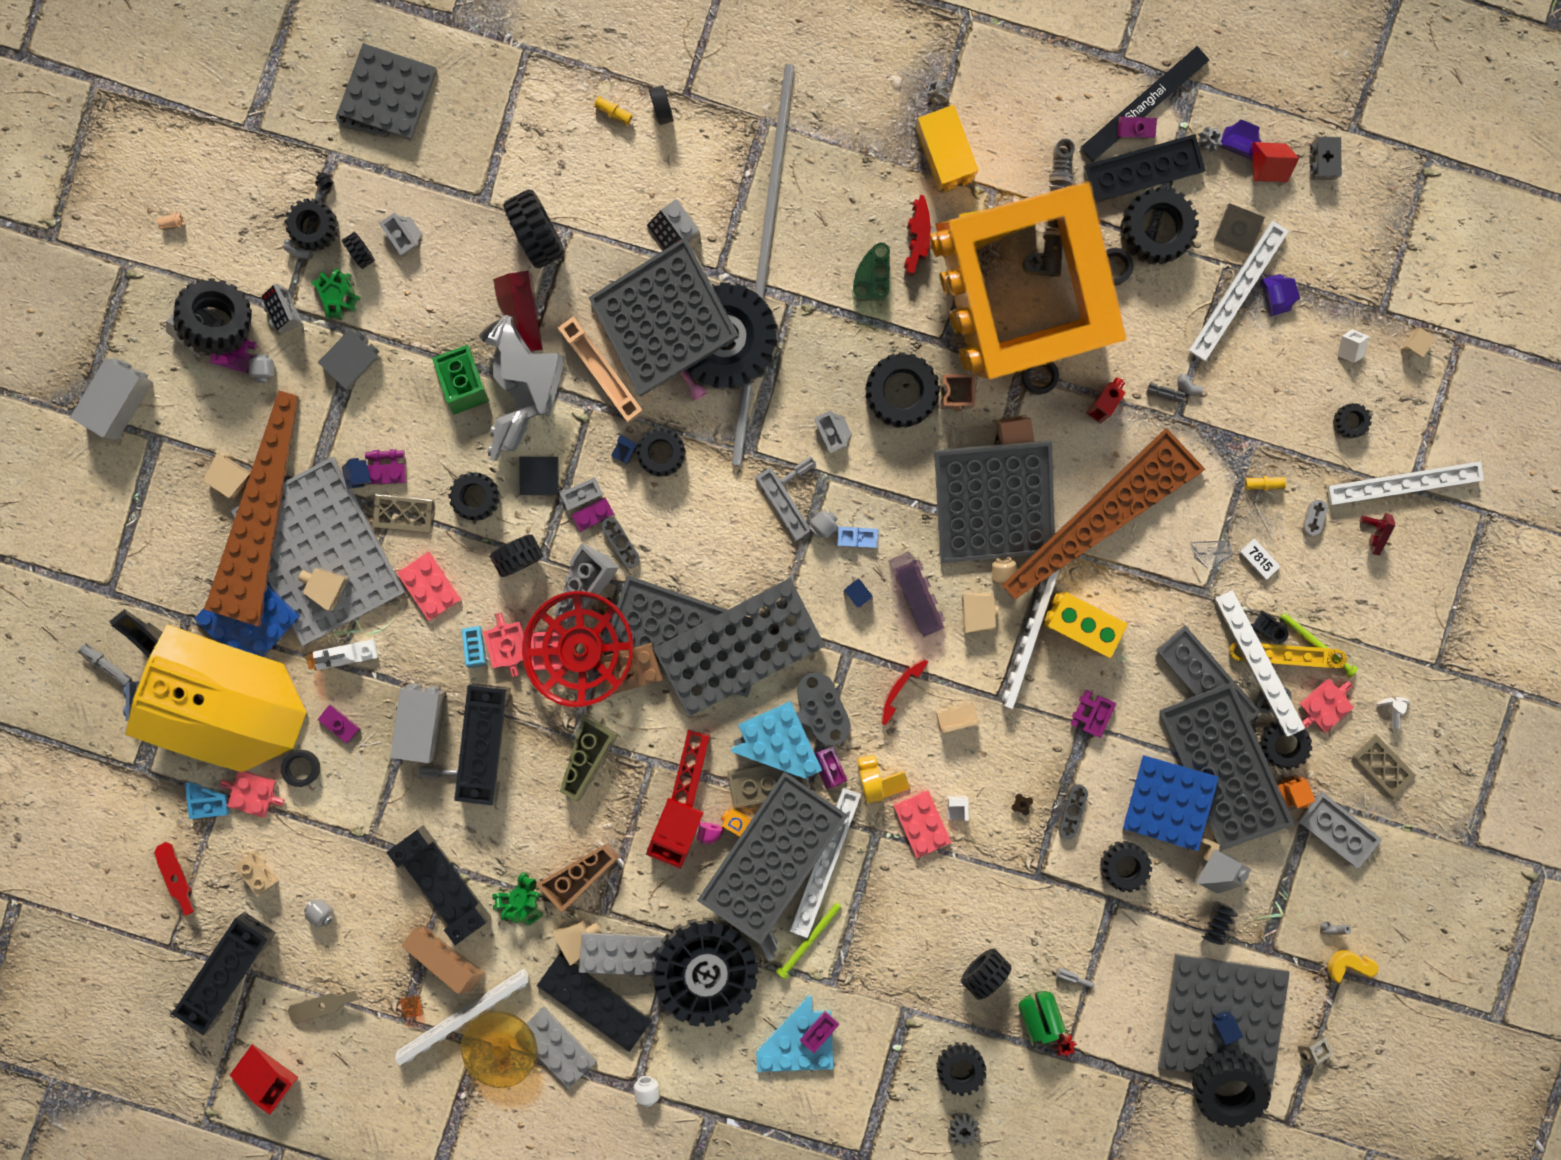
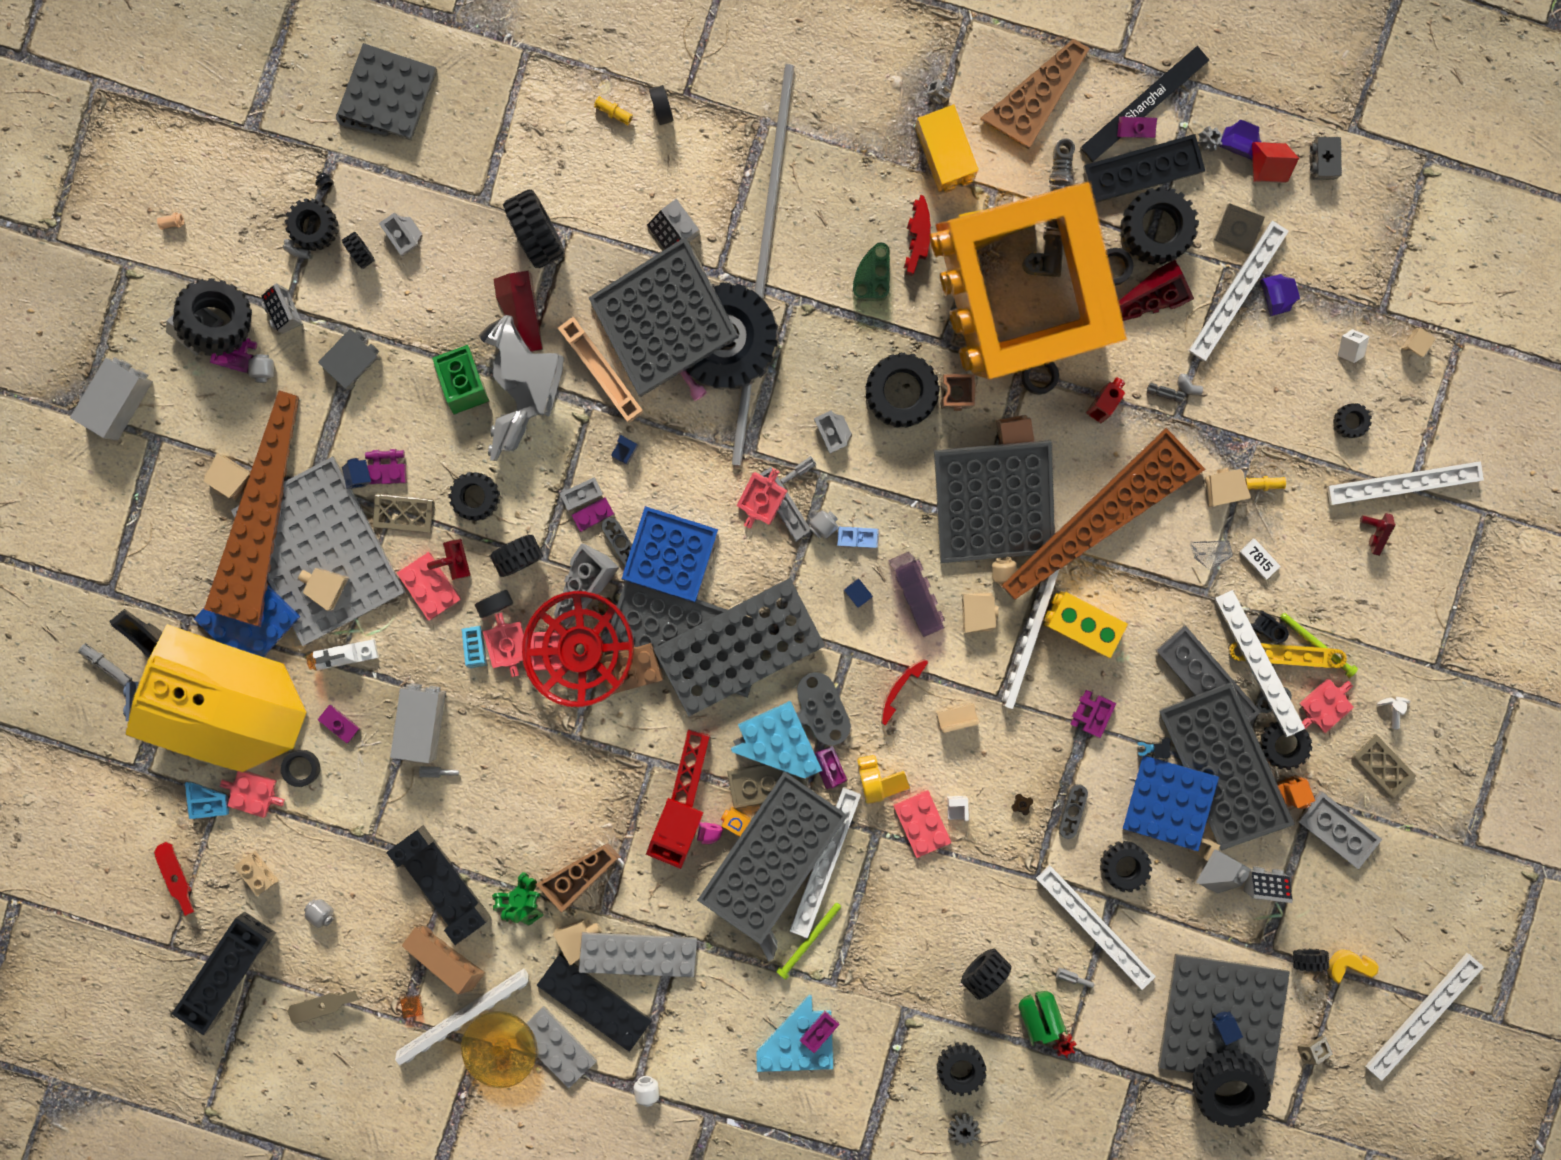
(263, 1078): red slope -> none
(334, 293): green piece -> none
(455, 559): none -> dark red plate
(481, 744): black plate -> none
(494, 603): none -> black tyre
(539, 475): black tile -> none
(588, 753): olive wedge -> none
(645, 445): black tyre -> none
(669, 554): none -> blue plate
(705, 998): black wheel -> none
(762, 498): none -> coral plate
(1032, 101): none -> medium nougat wing
(1095, 927): none -> white plate
(1159, 749): none -> black piece
(1160, 290): none -> dark red wedge
(1220, 924): black piece -> none
(1226, 487): none -> tan torso
(1268, 885): none -> slope
(1310, 960): none -> black tyre
(1319, 518): light grey beam -> none
(1329, 929): light grey arm -> none
(1424, 1016): none -> white plate

